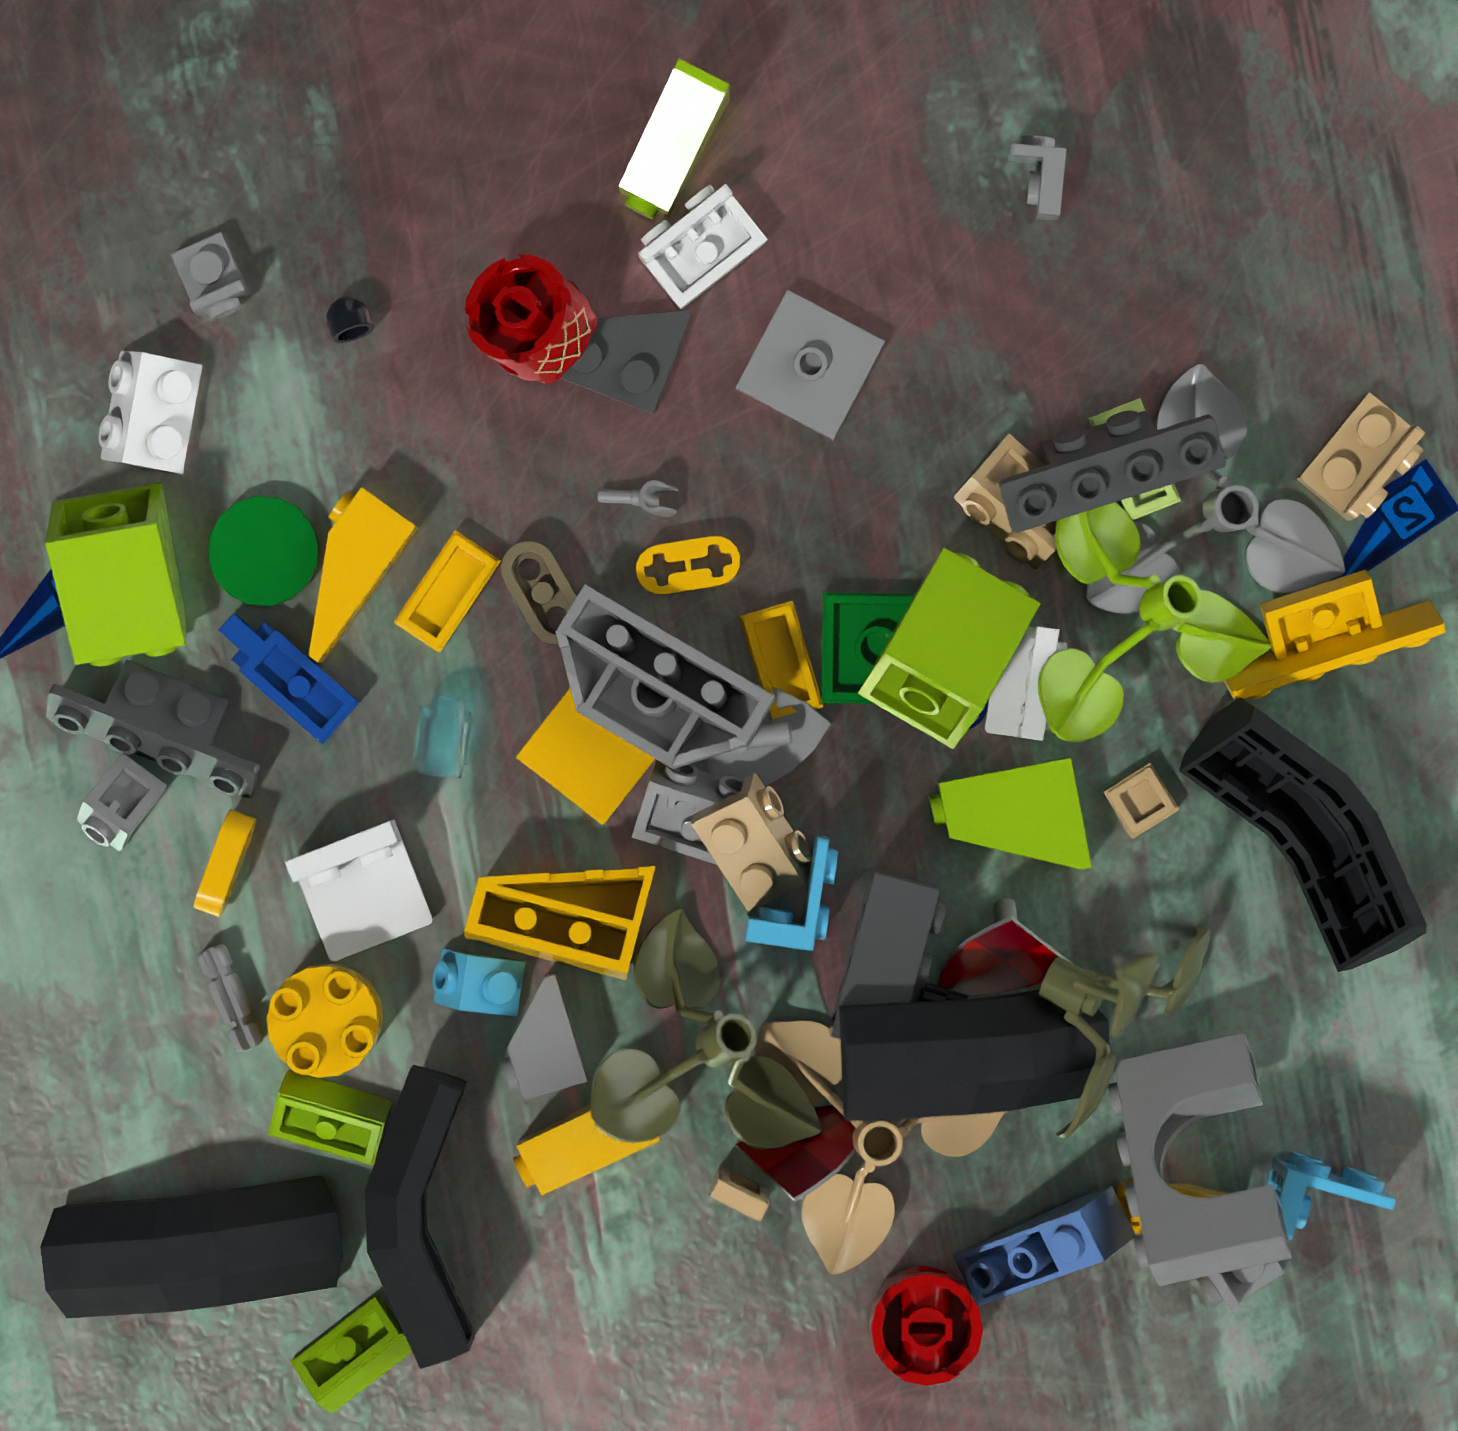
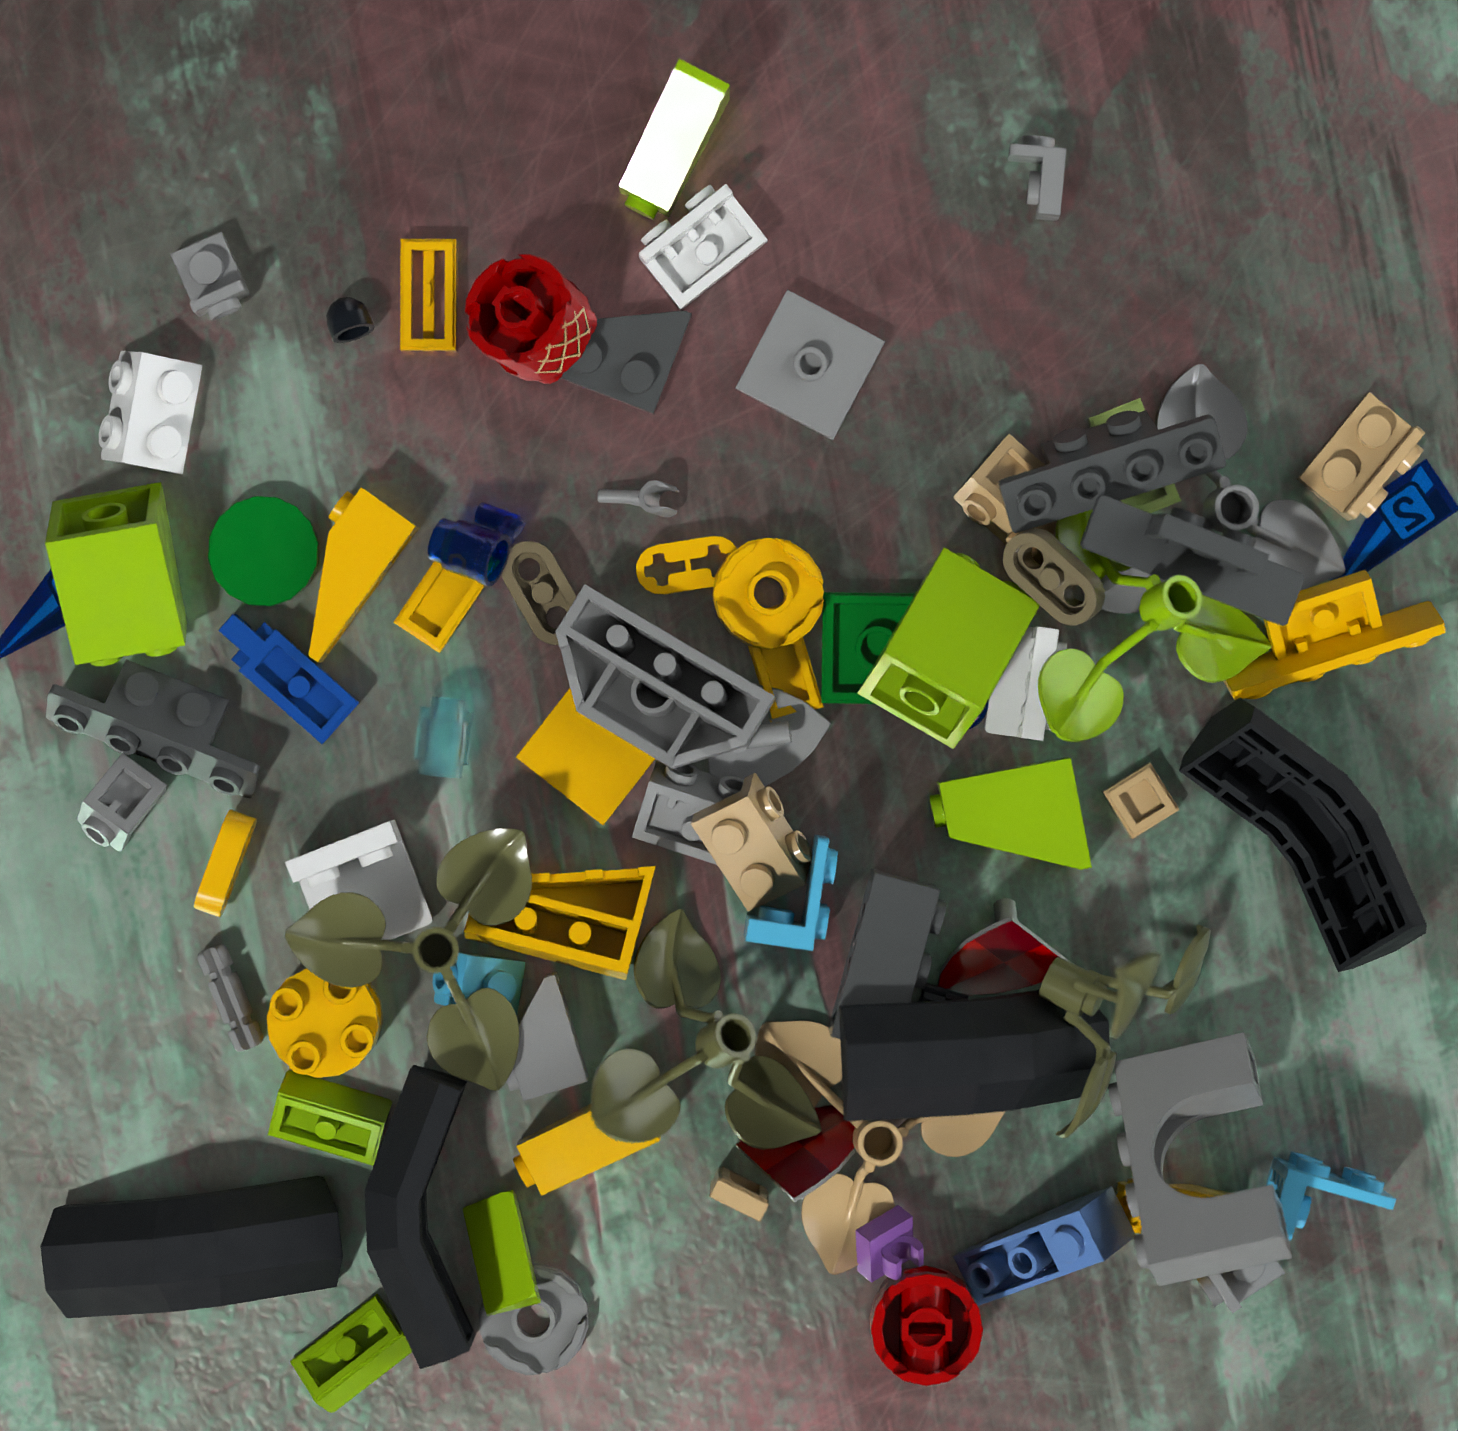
(428, 342): none -> yellow tile
(475, 549): none -> clear blue piece
(489, 880): none -> olive plant
(501, 1253): none -> lime slope
(551, 1348): none -> light grey tile
(736, 600): none -> yellow tile
(887, 1244): none -> medium lavender tile
(1054, 579): none -> dark tan plate
(1176, 544): none -> dark grey bracket

